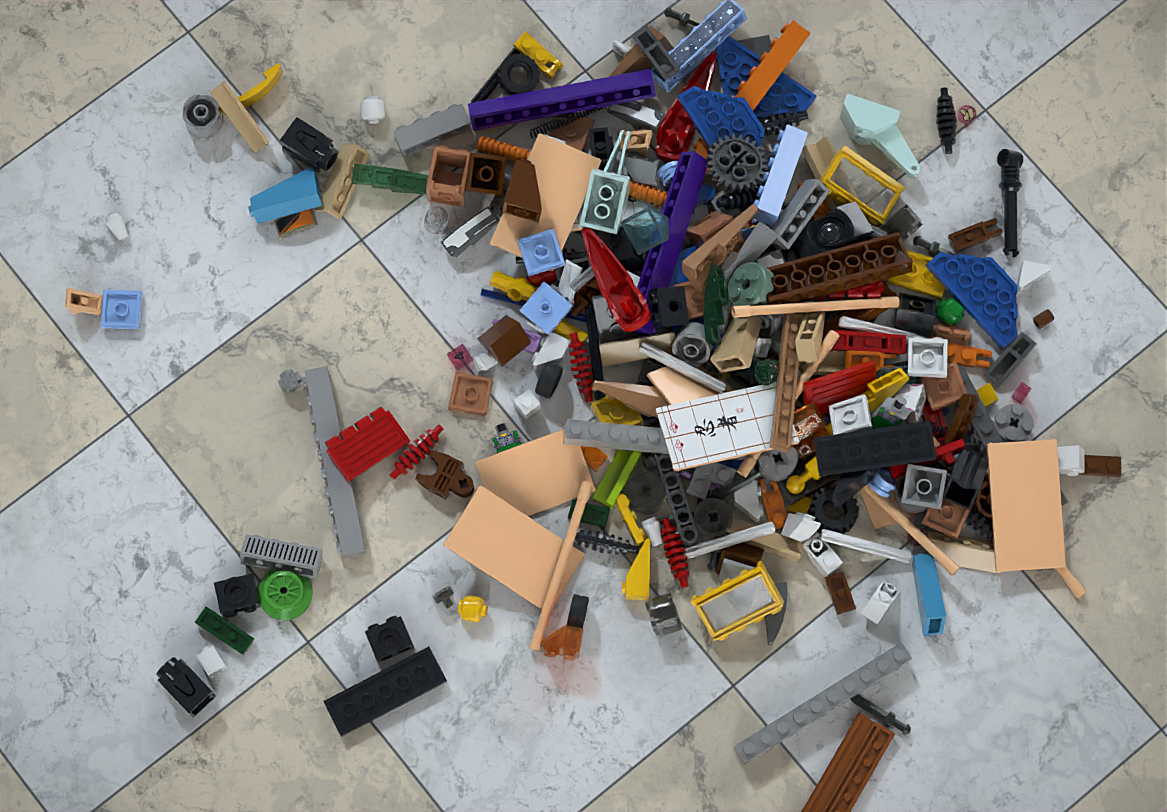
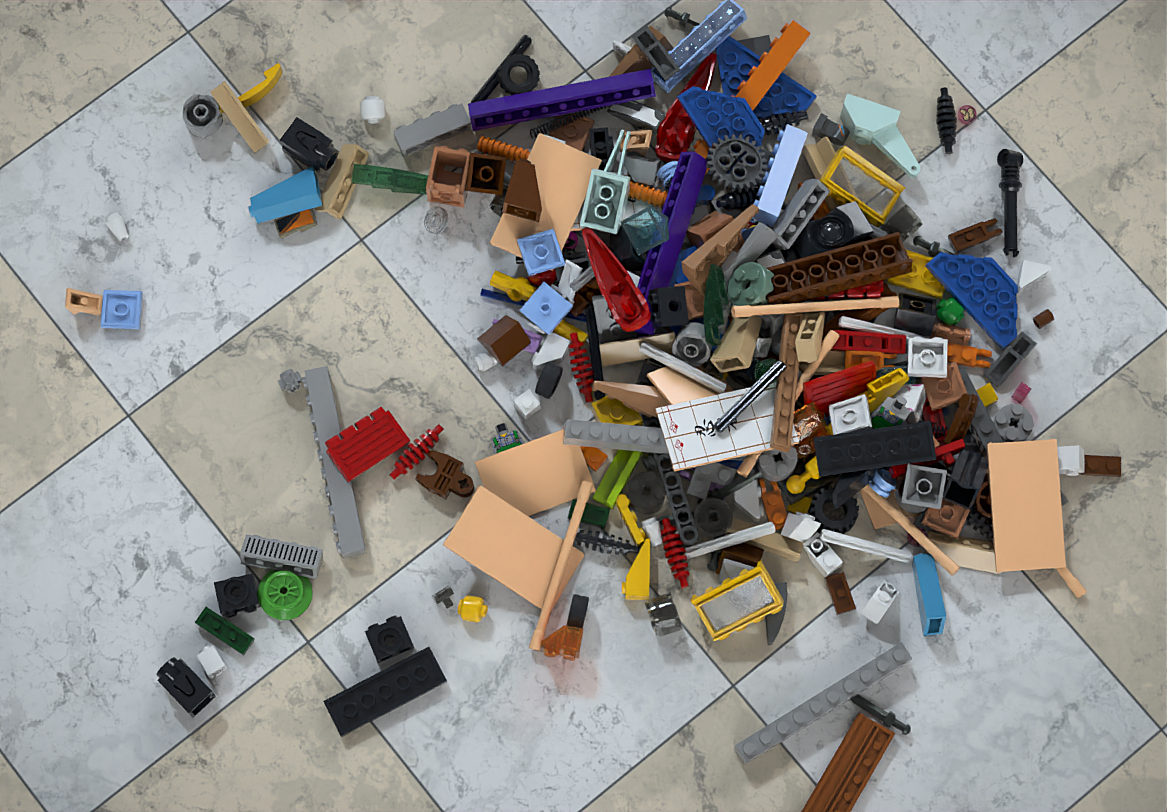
(459, 357): clear pink tile -> none
(470, 232): slope -> none
(470, 394): nougat tile -> none
(529, 46): yellow plate -> none
(571, 242): none -> dark pink tile
(723, 422): none -> black axle
(826, 128): none -> dark grey leg

